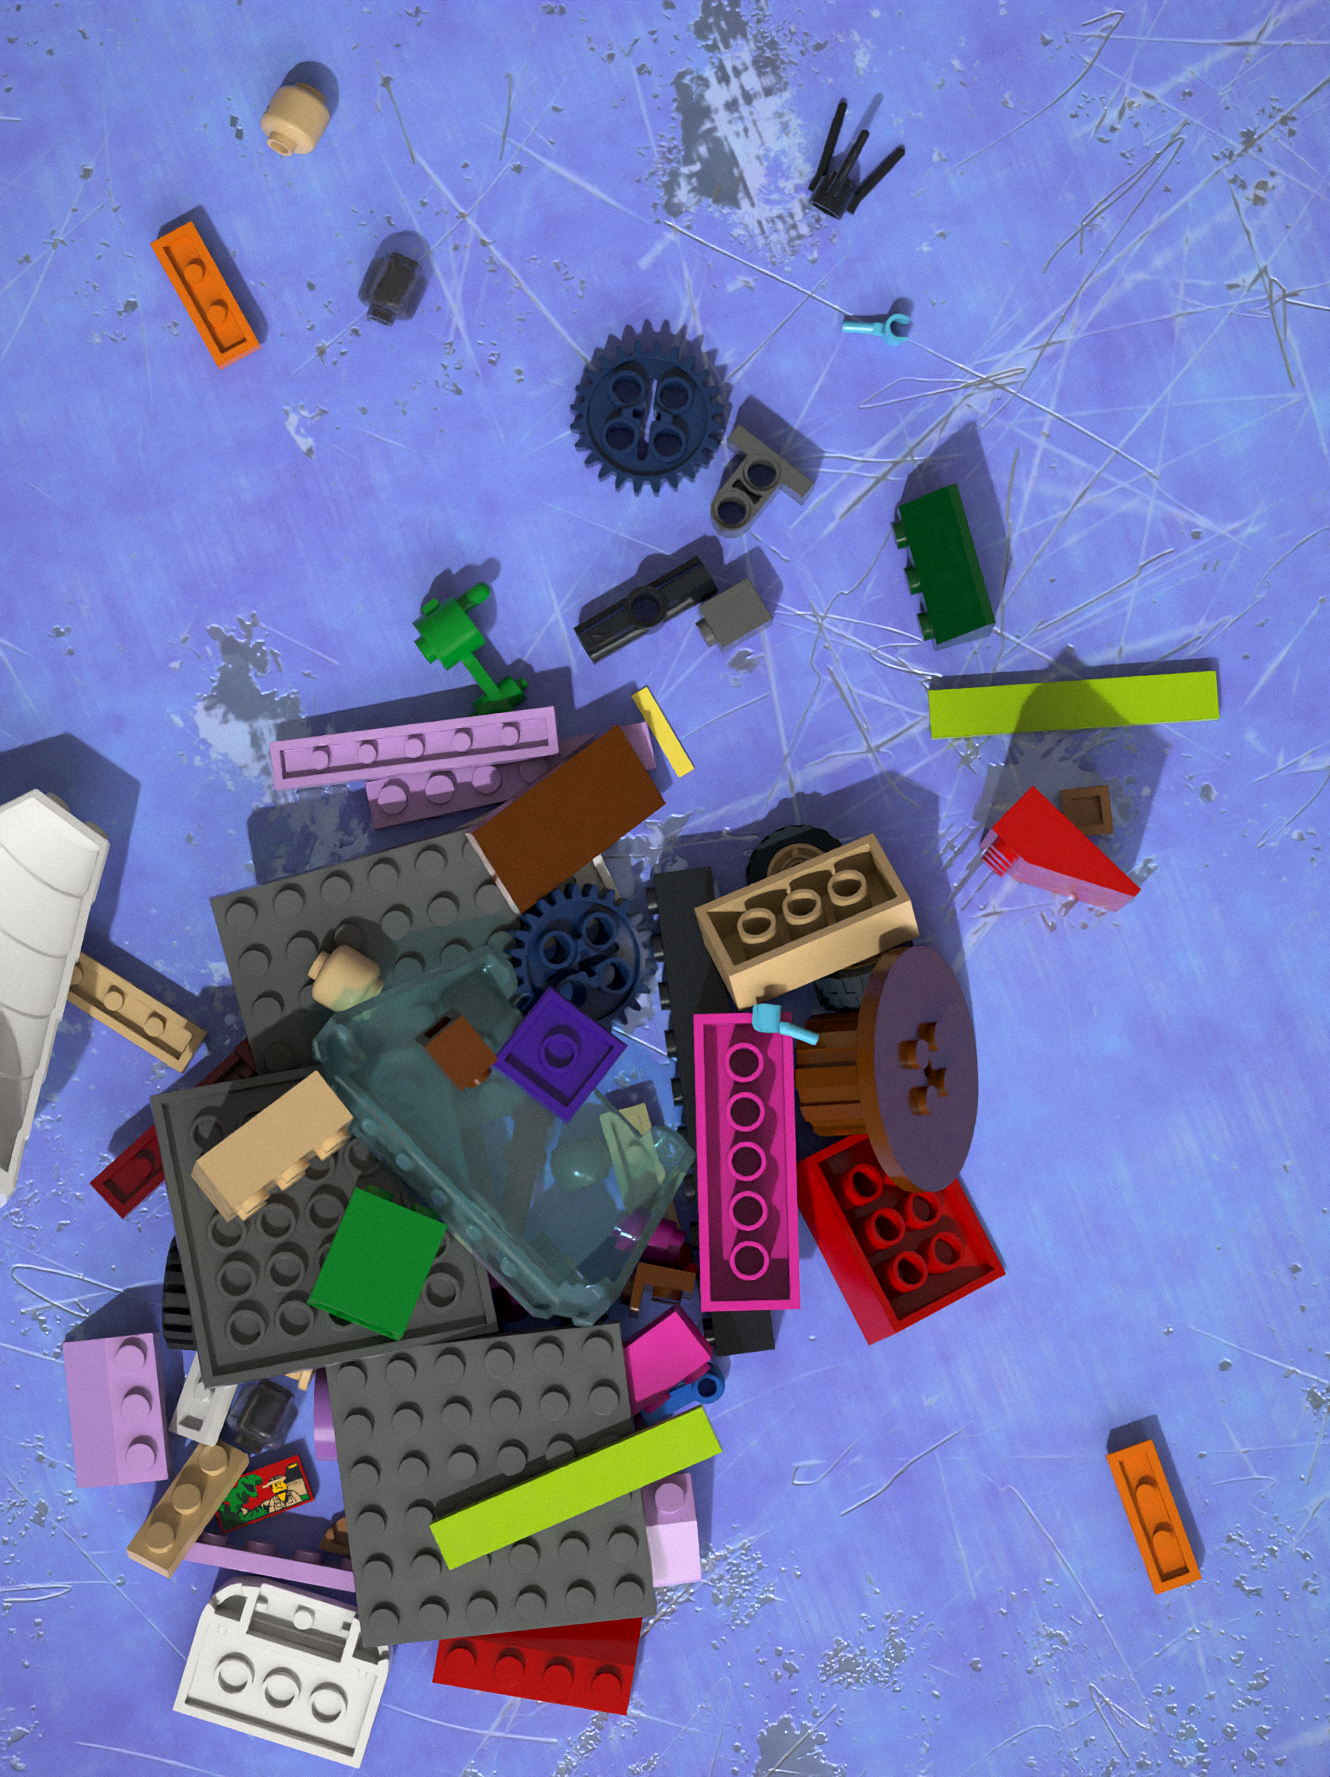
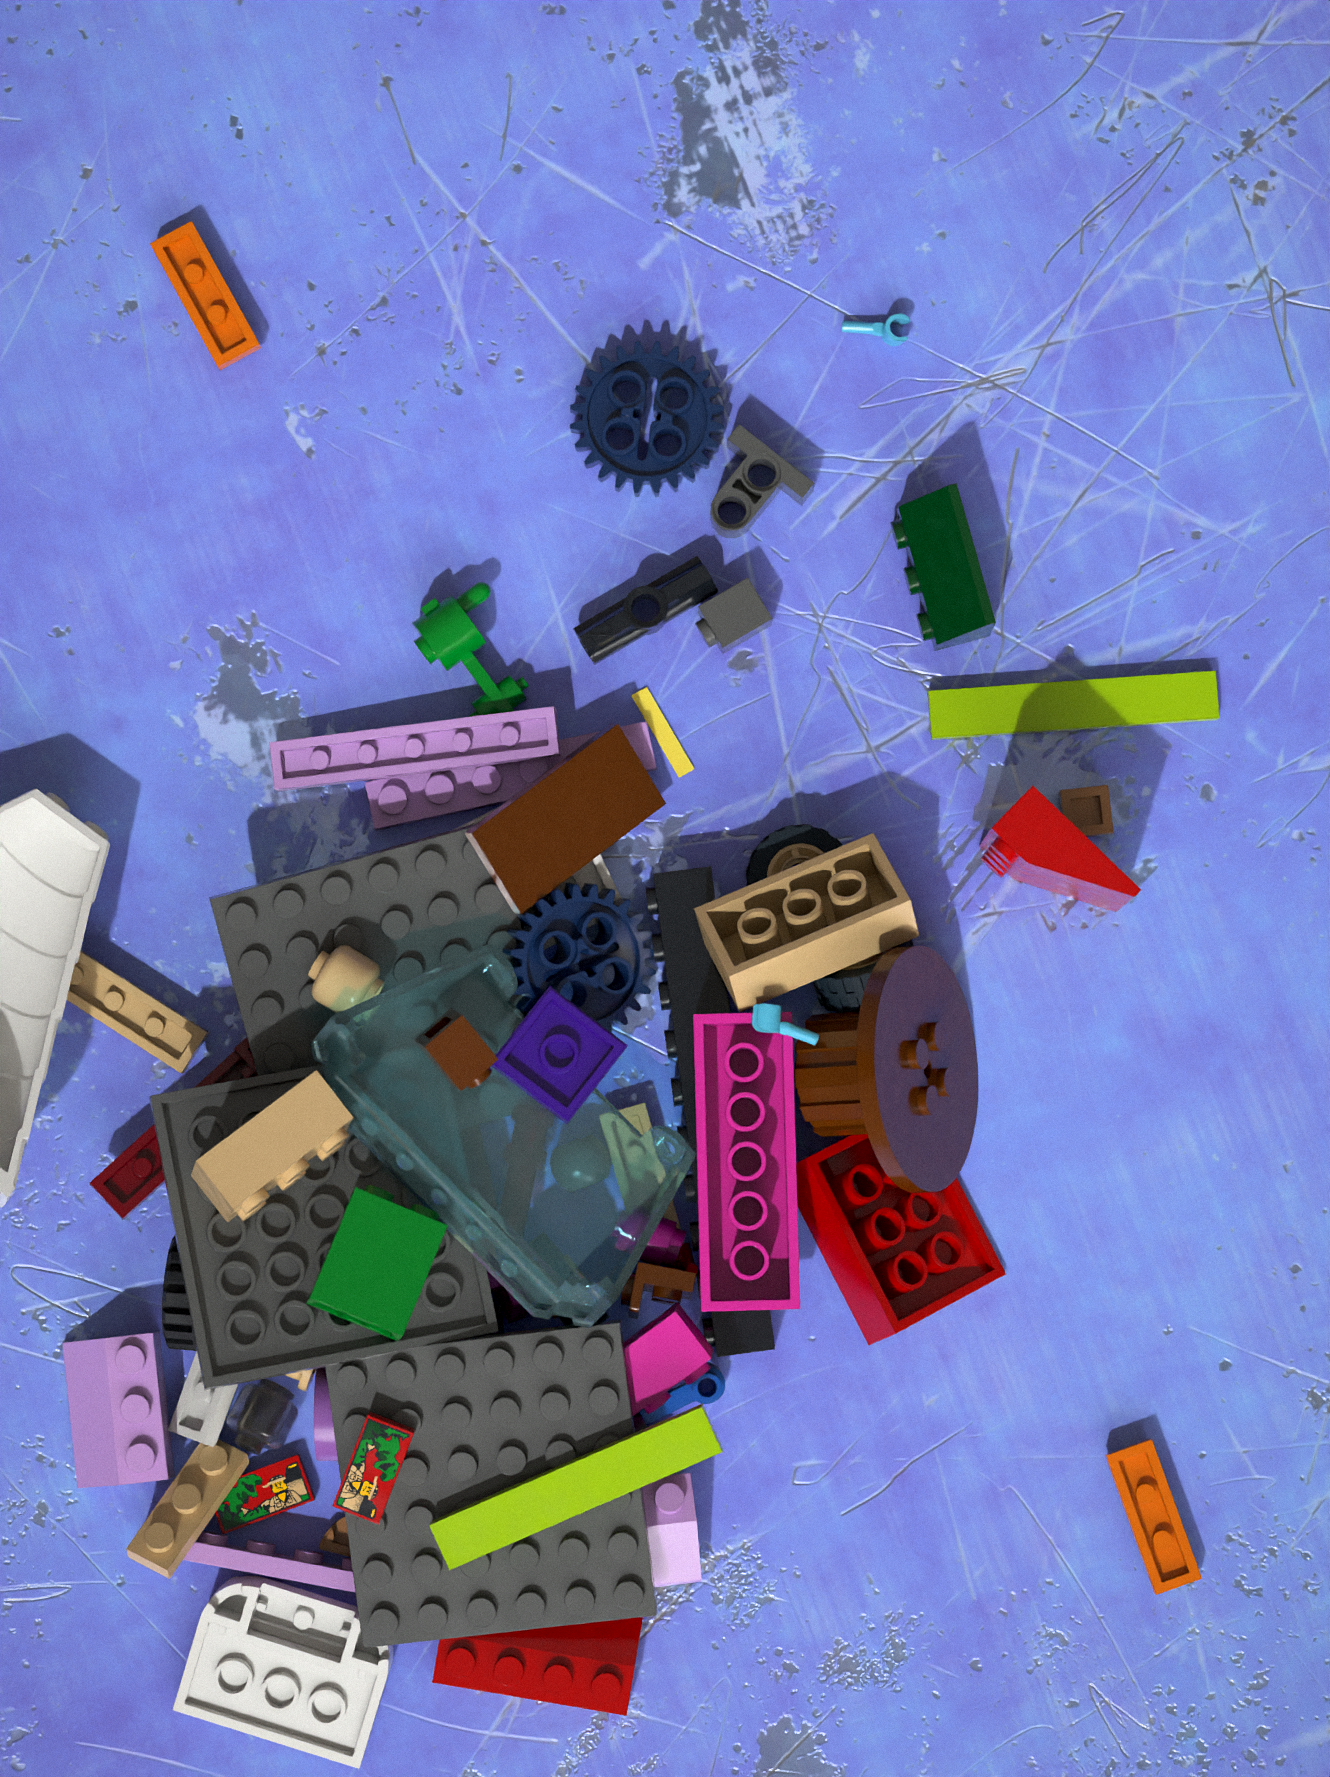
(295, 119): tan head -> none
(373, 1467): none -> tile
(392, 288): clear smoke head -> none
(834, 192): black plant -> none

